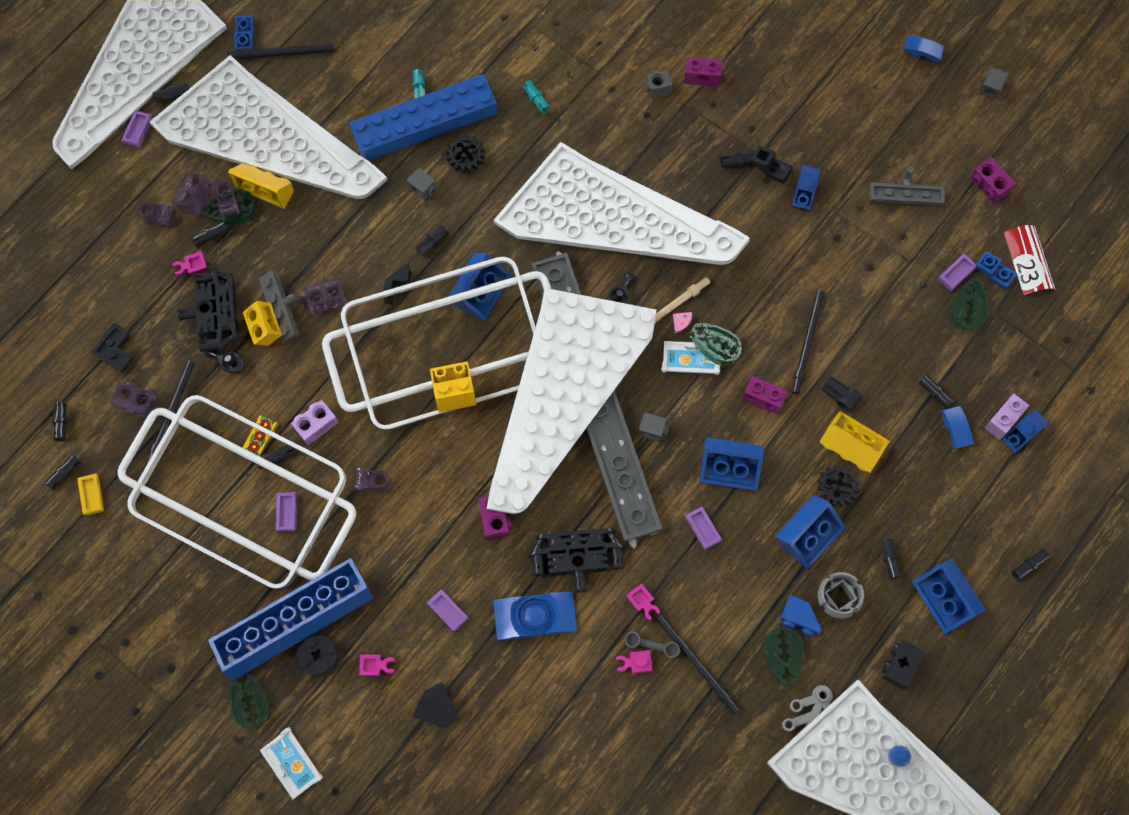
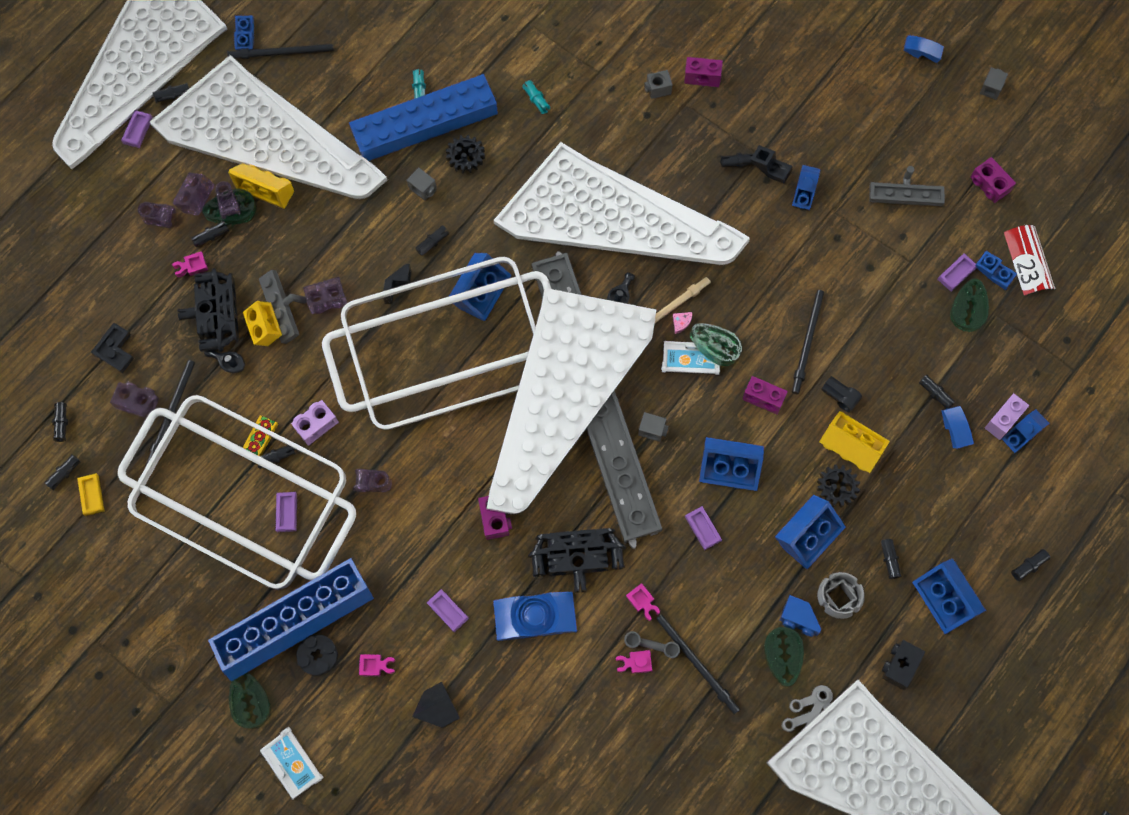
(453, 387): yellow slope -> none
(899, 756): blue piece -> none

